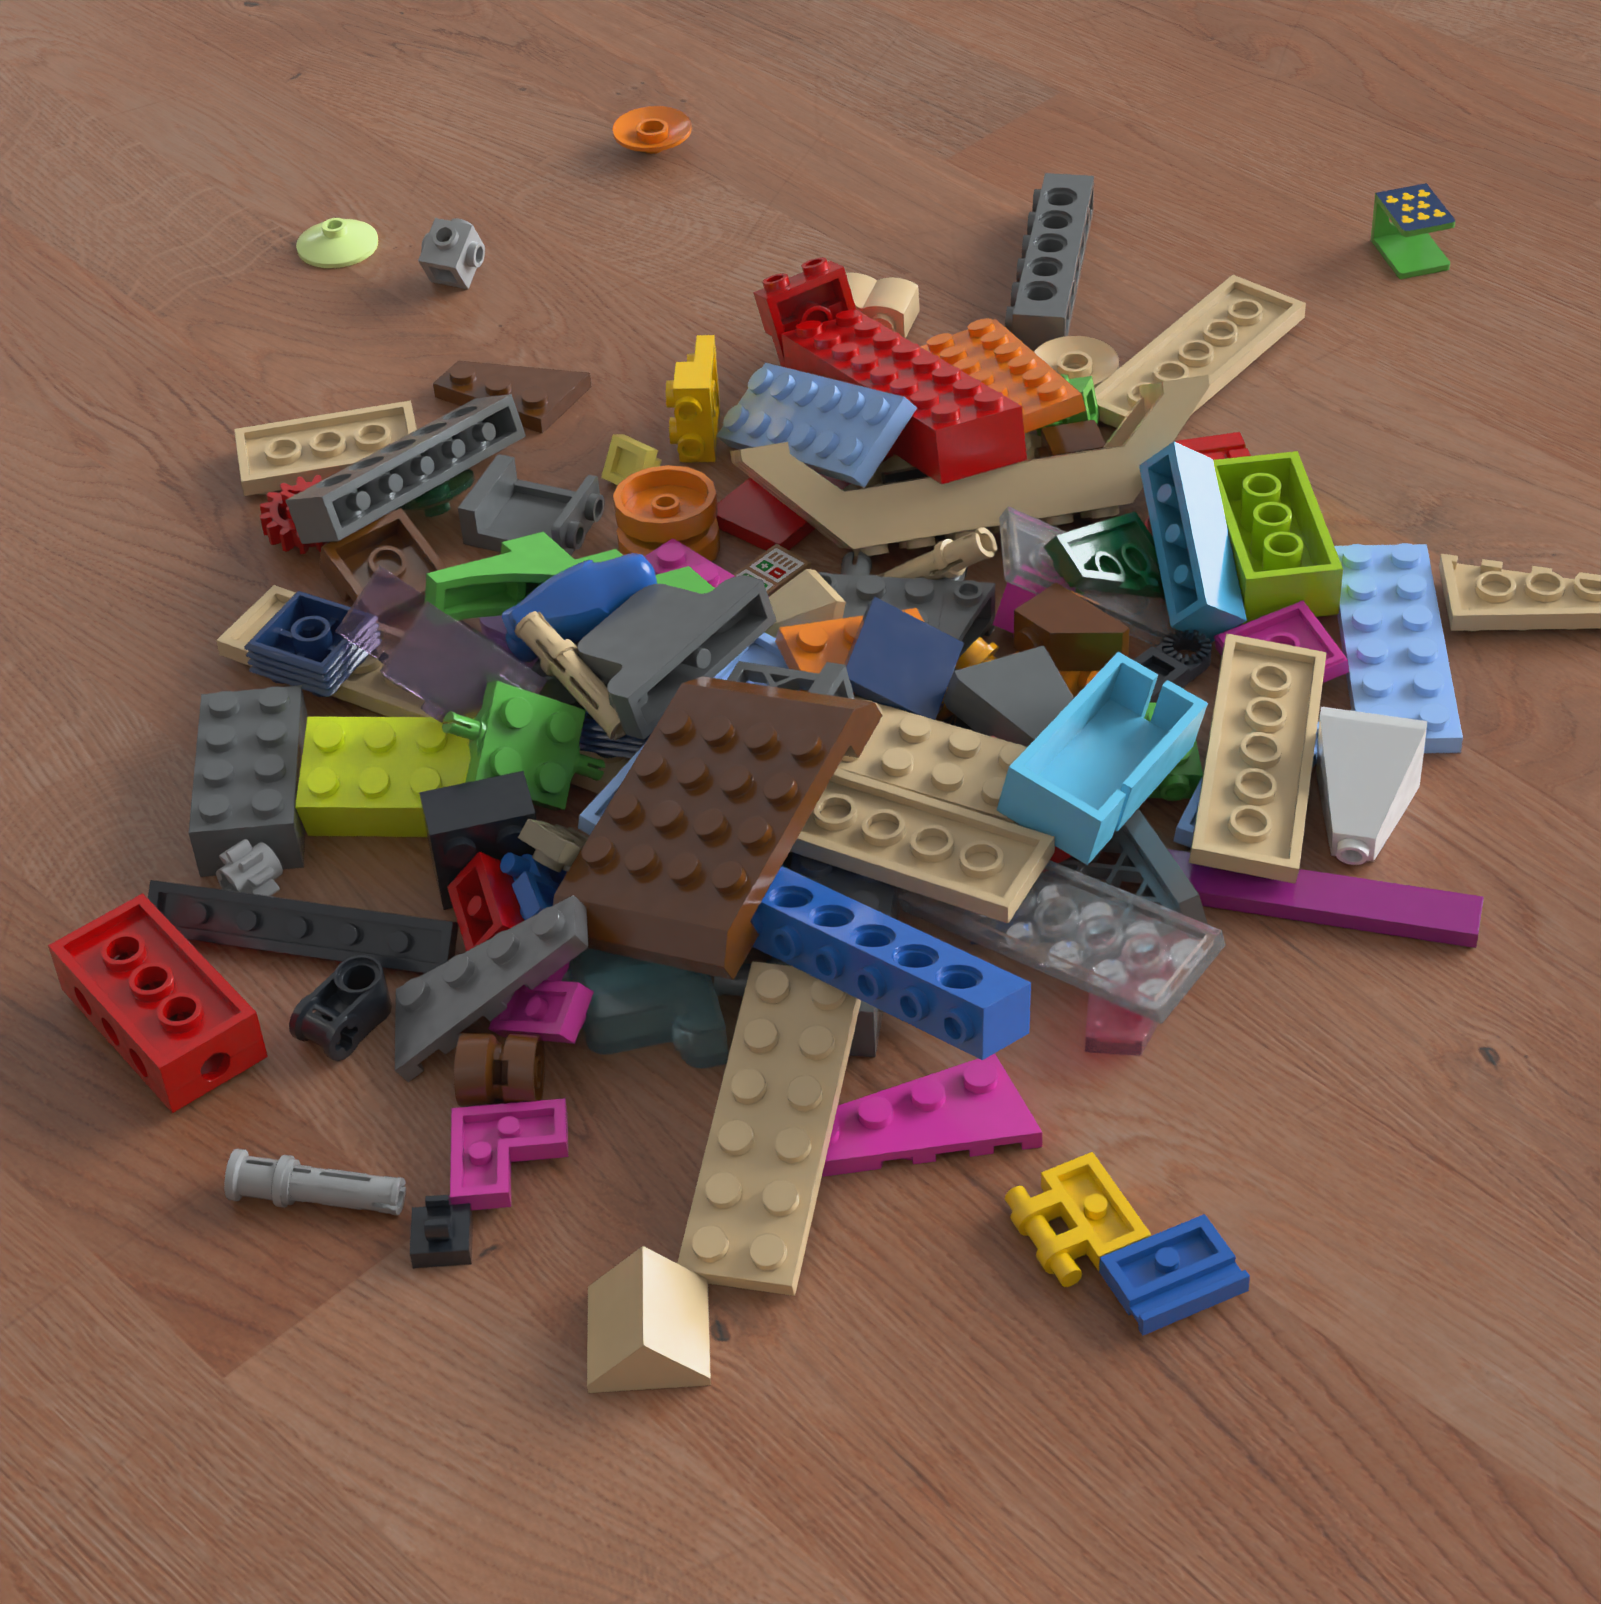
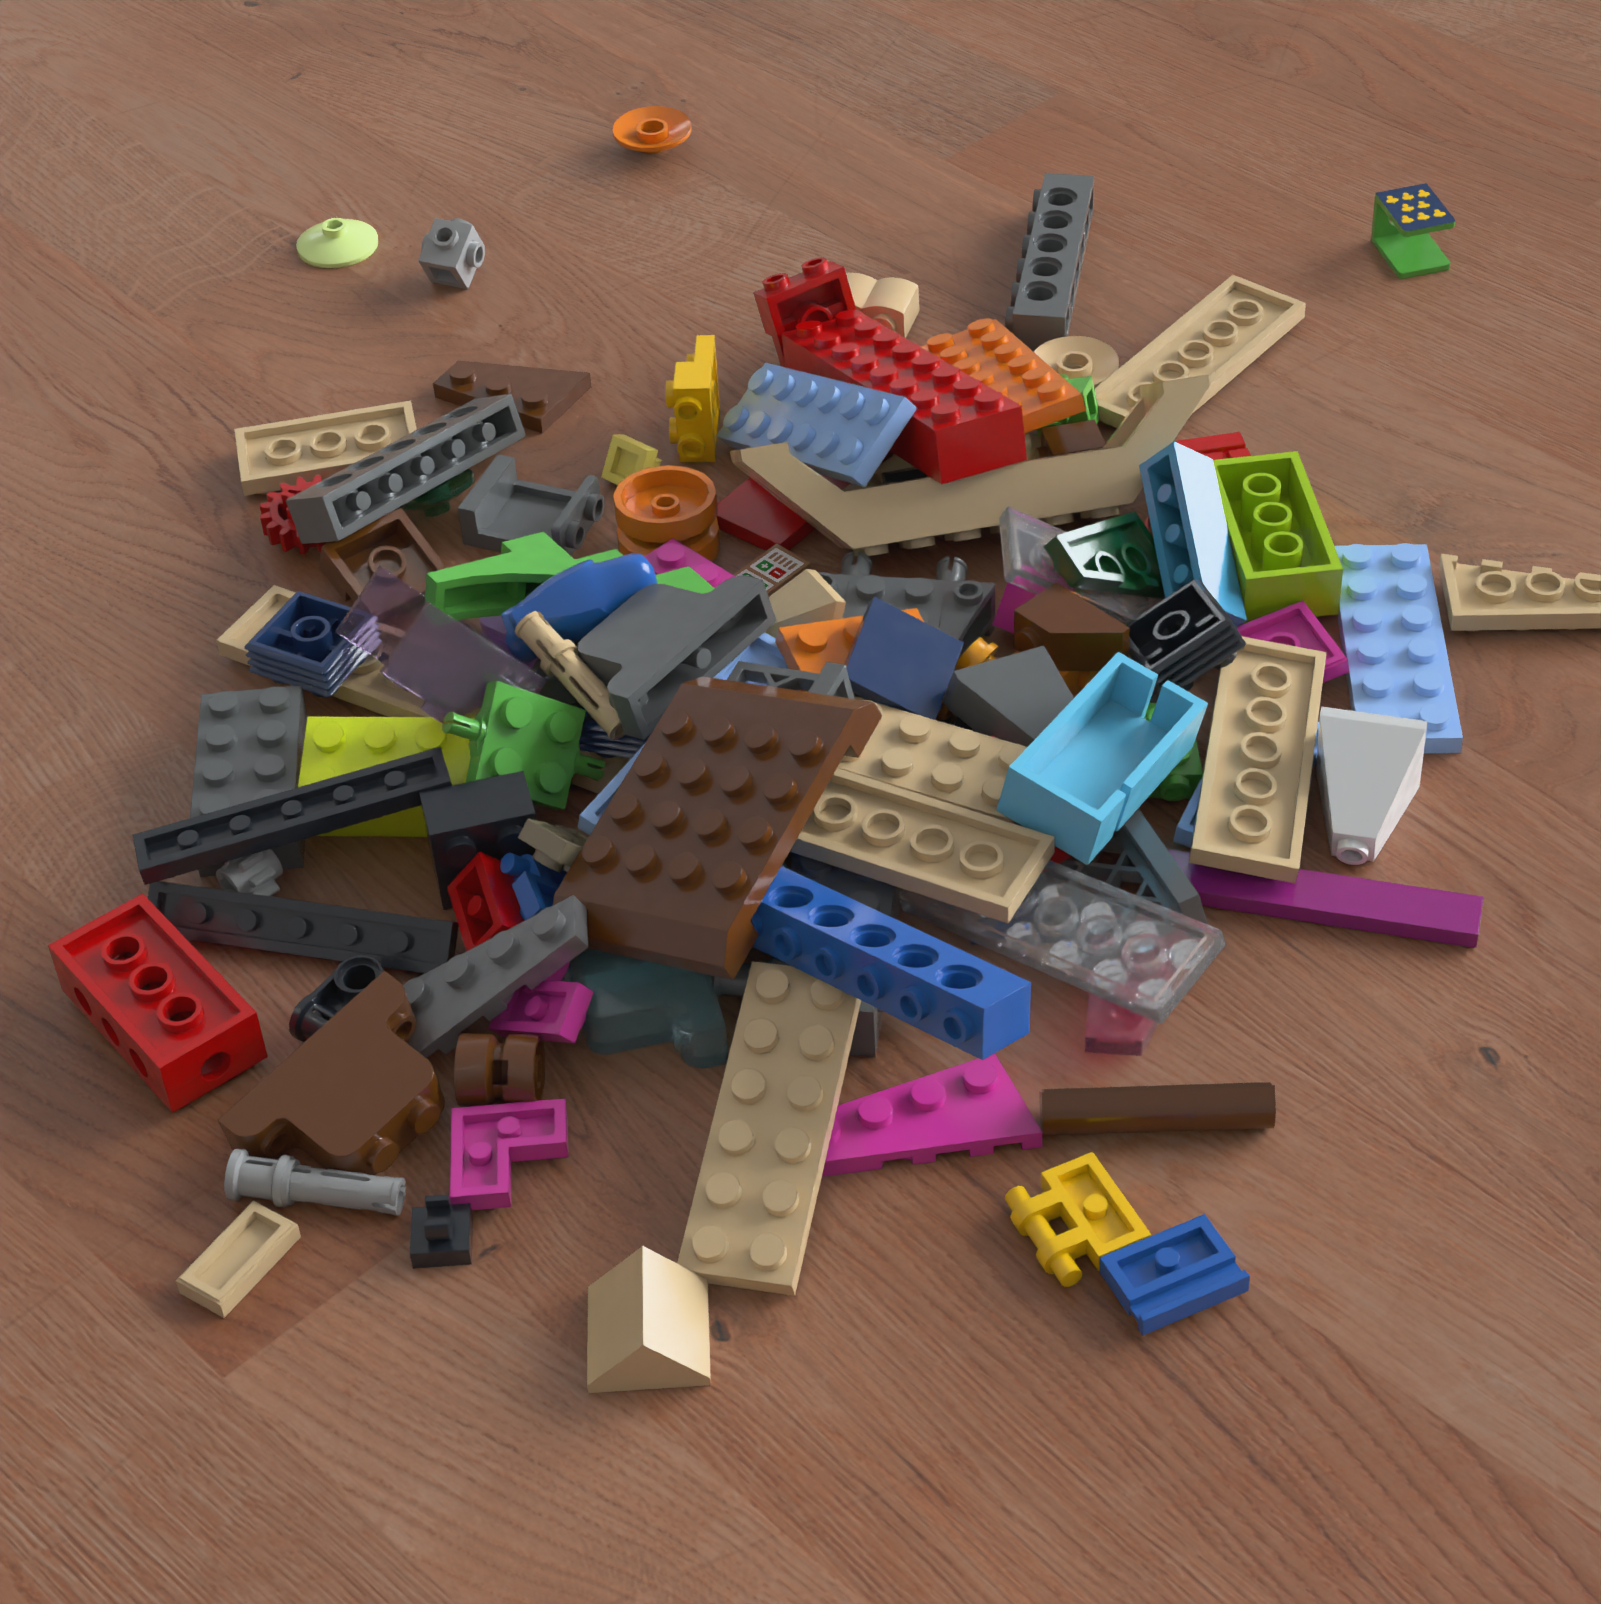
(238, 1259): none -> tan tile
(288, 816): none -> black plate
(347, 1091): none -> reddish brown brick
(948, 557): tan pin -> none
(1157, 1108): none -> reddish brown brick
(1184, 637): none -> black brick

